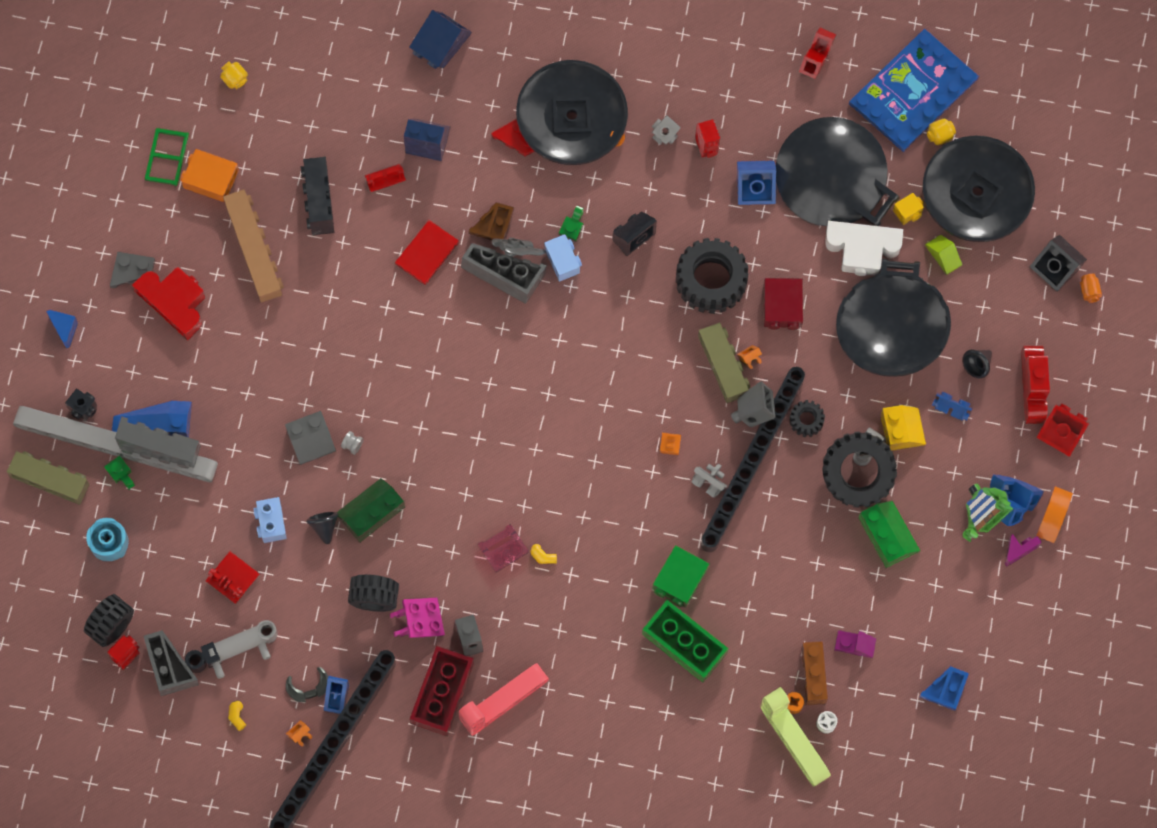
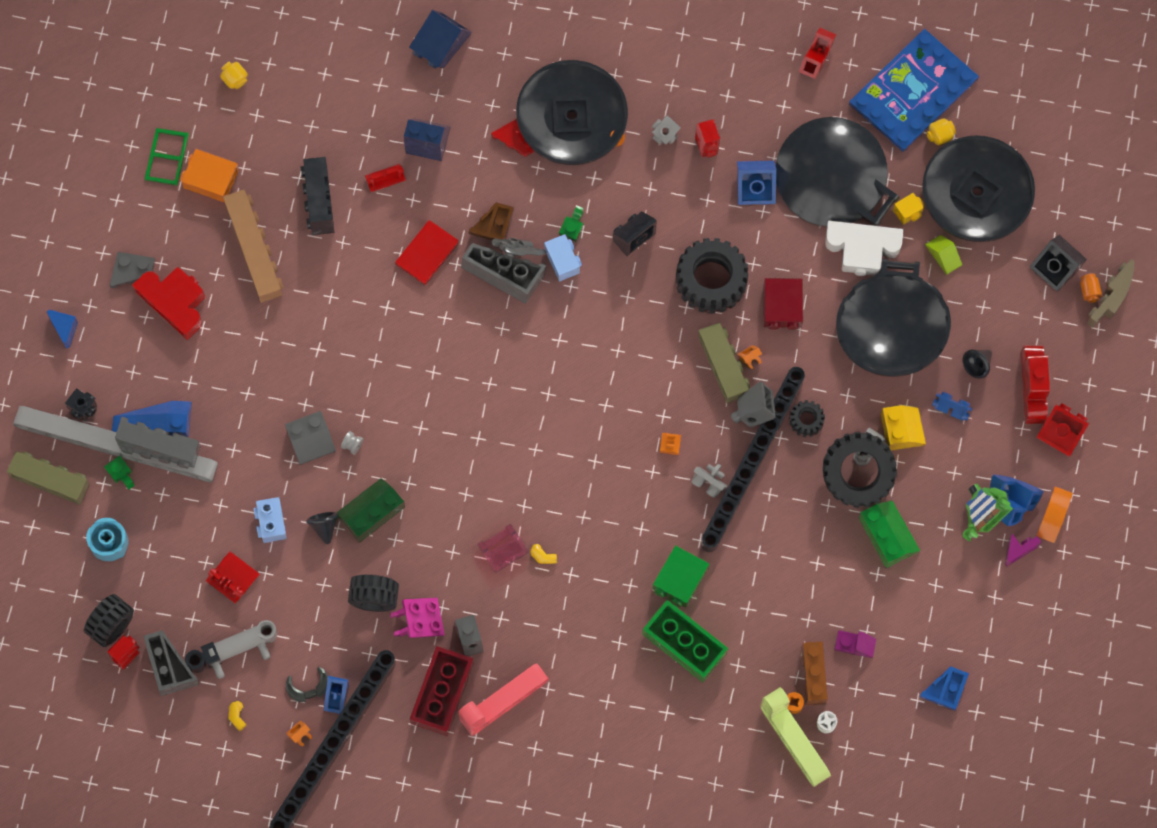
(1116, 291): none -> dark tan slope

